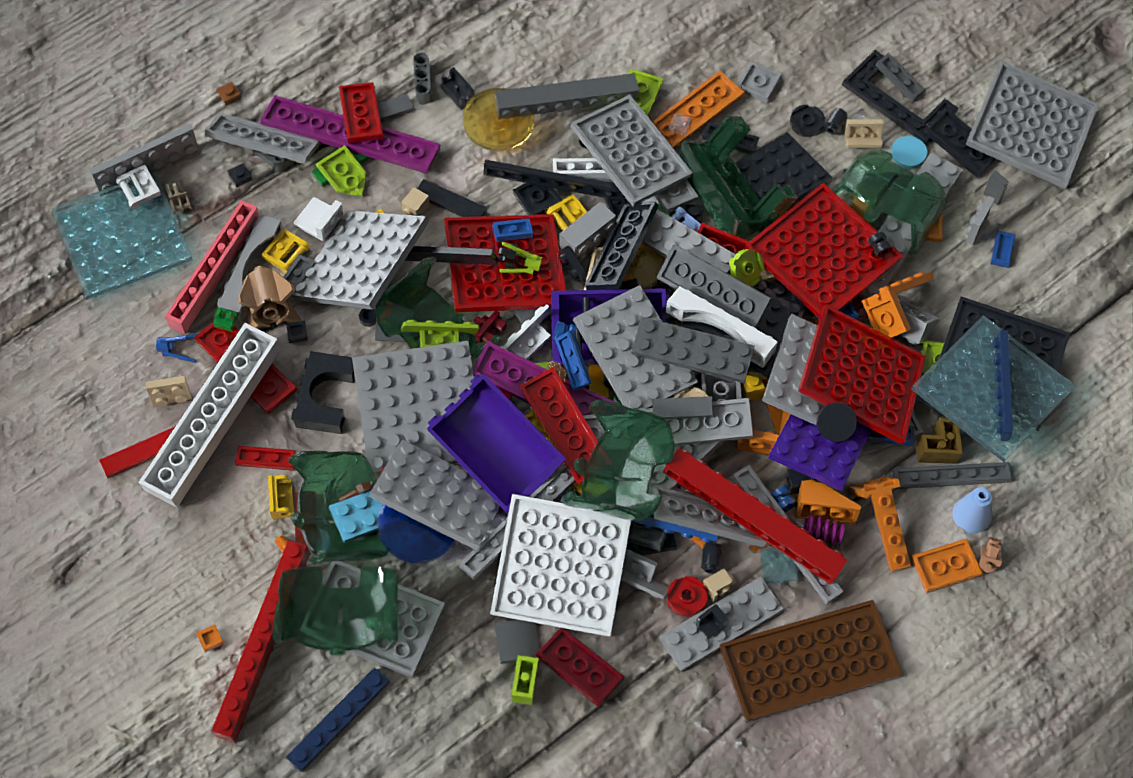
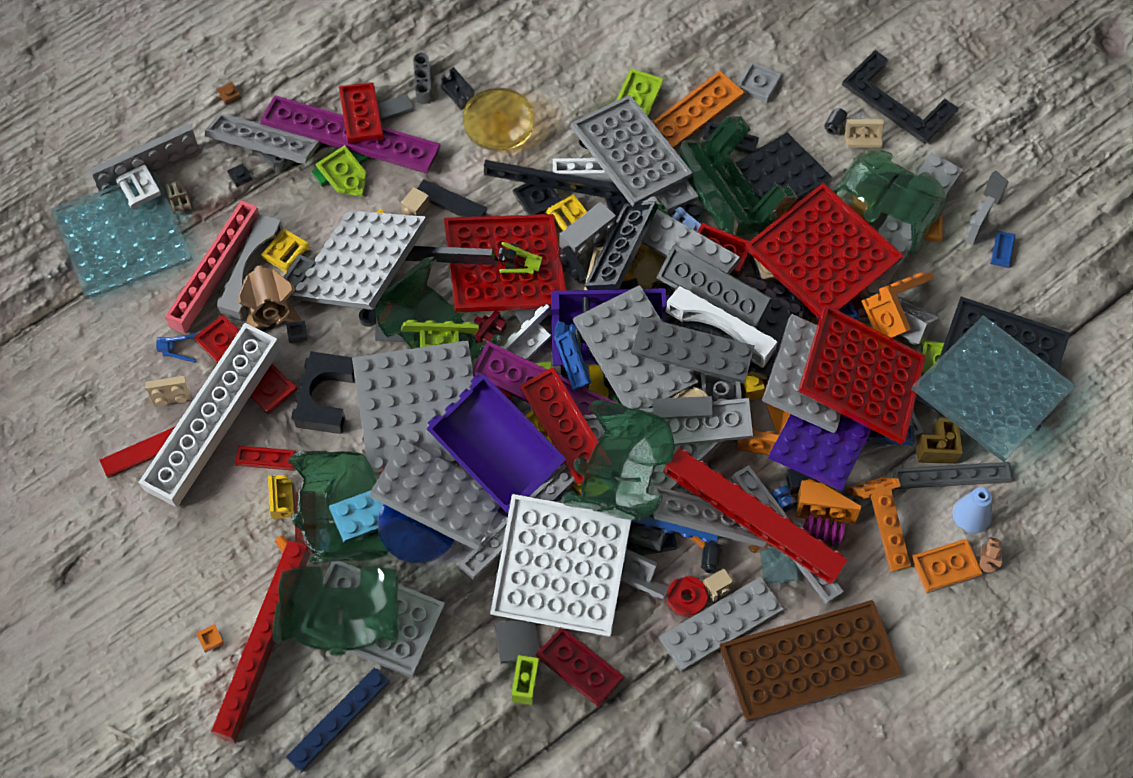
(225, 319): green tile -> none
(319, 218): white bracket -> none
(361, 488): reddish brown bar -> none
(512, 230): blue plate -> none
(559, 369): clear orange arm -> none
(564, 96): dark grey brick -> none
(680, 124): clear plate -> none
(712, 621): black panel -> none
(738, 264): lime plate -> none
(807, 120): black tile -> none
(836, 421): black tile -> none
(880, 244): black wheel -> none
(899, 77): dark grey tile -> none
(909, 152): medium azure tile -> none
(952, 135): black tile -> none
(1003, 391): dark blue plate -> none
(1032, 124): light grey plate -> none

